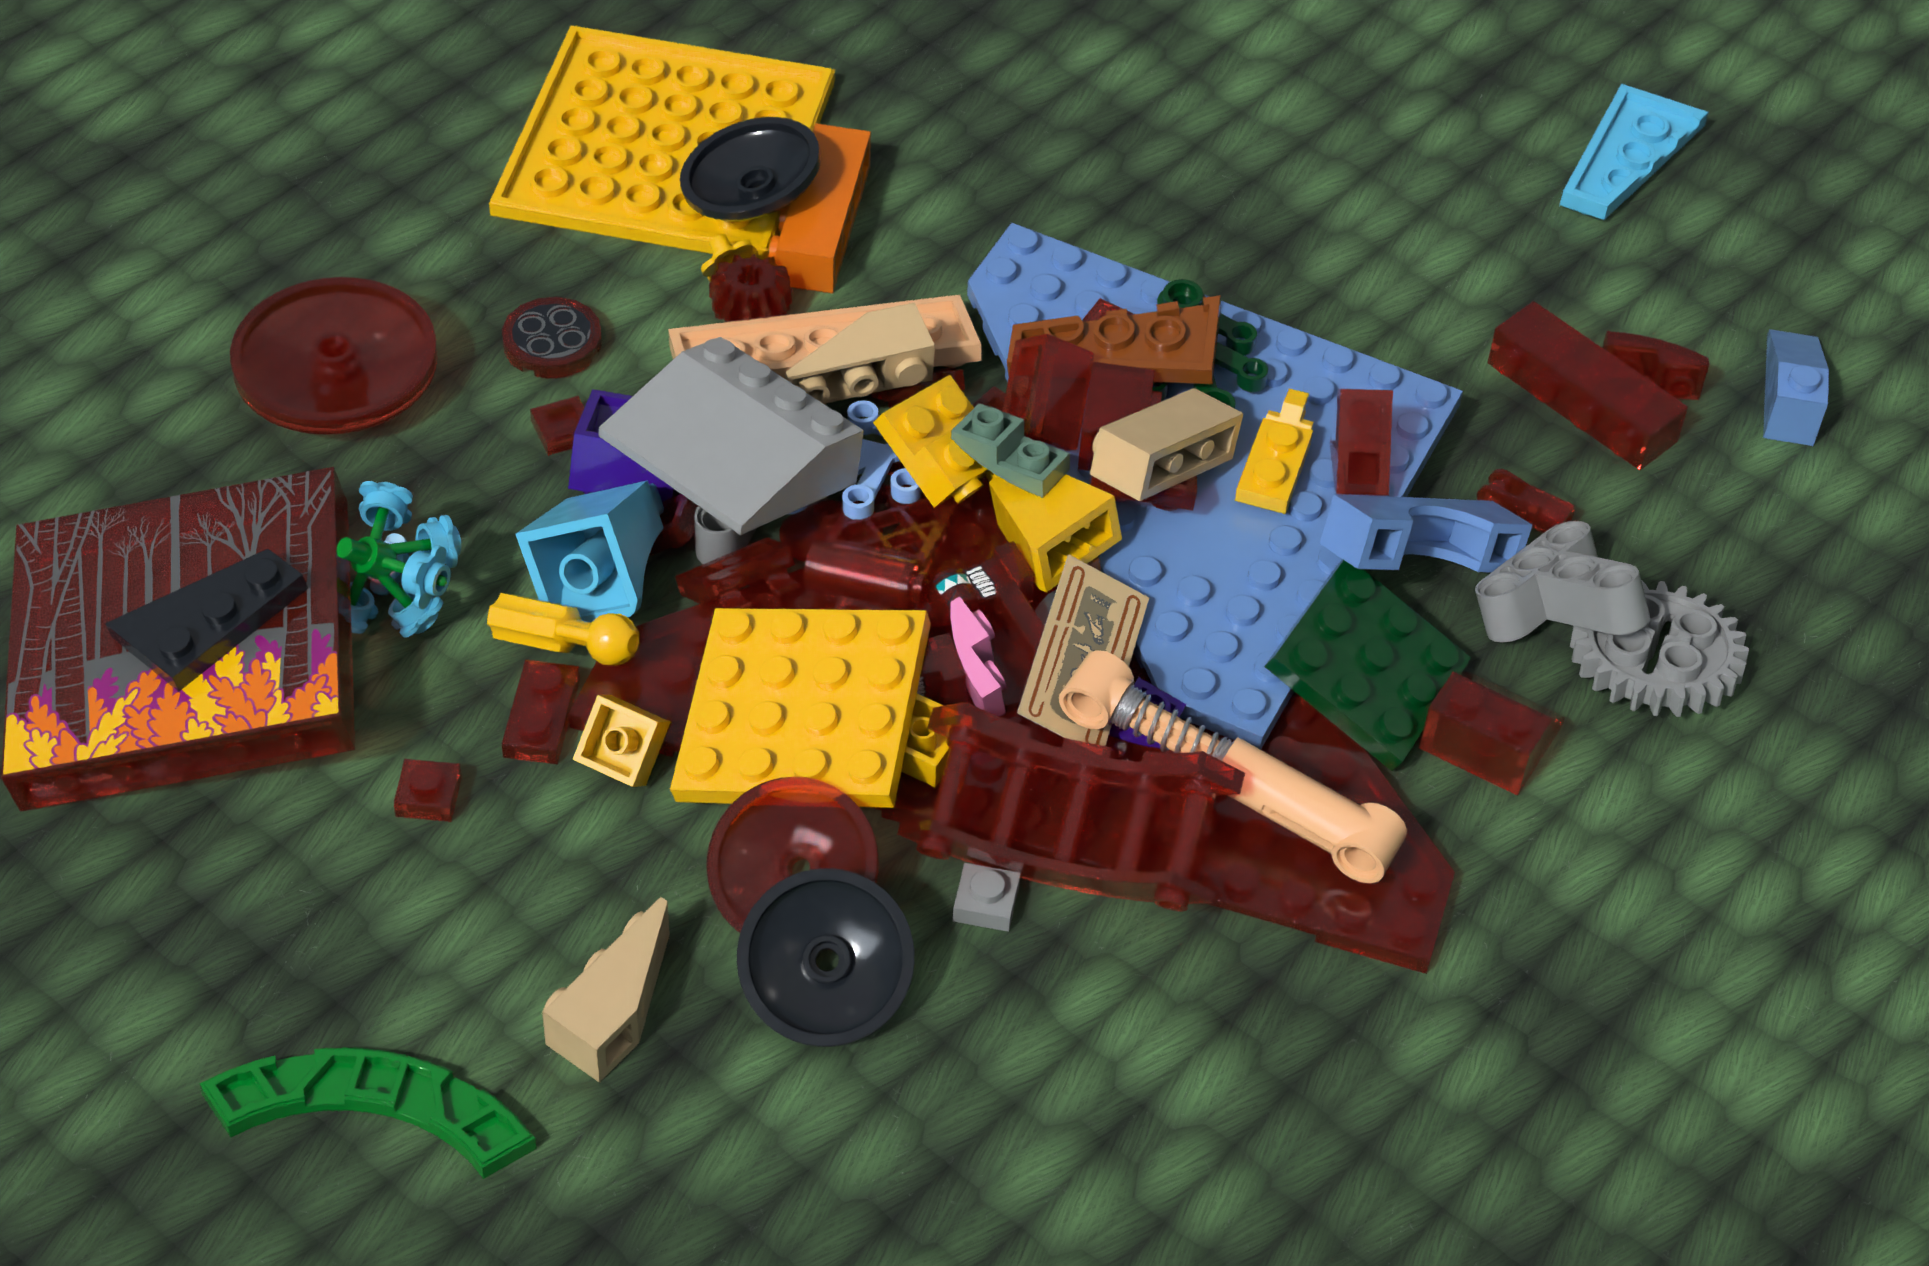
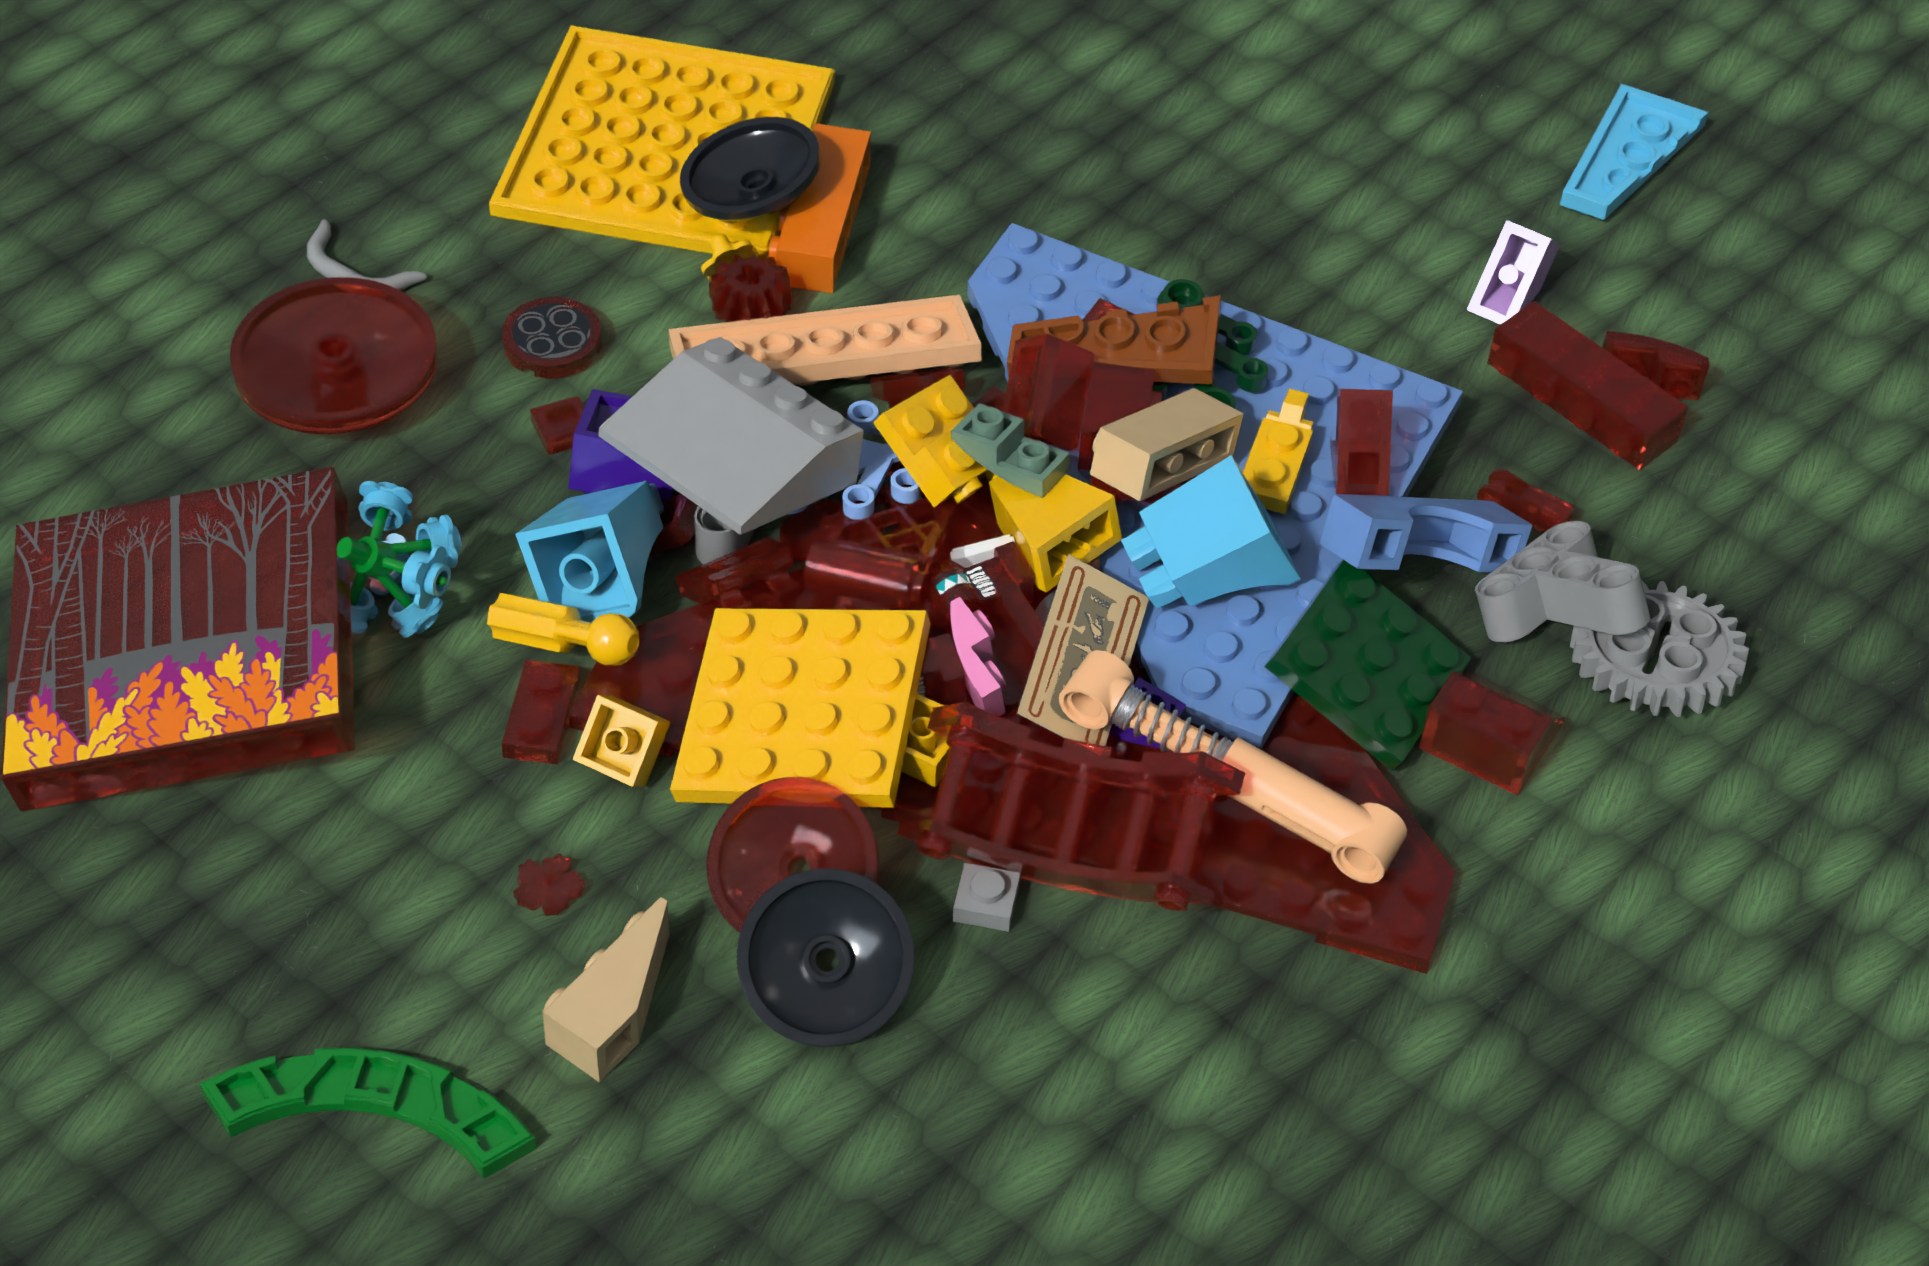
(207, 619): black wing -> none
(331, 268): none -> light grey animal
(427, 790): clear red plate -> none
(548, 886): none -> clear red plant
(869, 356): tan slope -> none
(978, 552): none -> white slope
(1210, 540): none -> medium azure hips
(1513, 273): none -> slope
(1794, 387): medium blue slope -> none

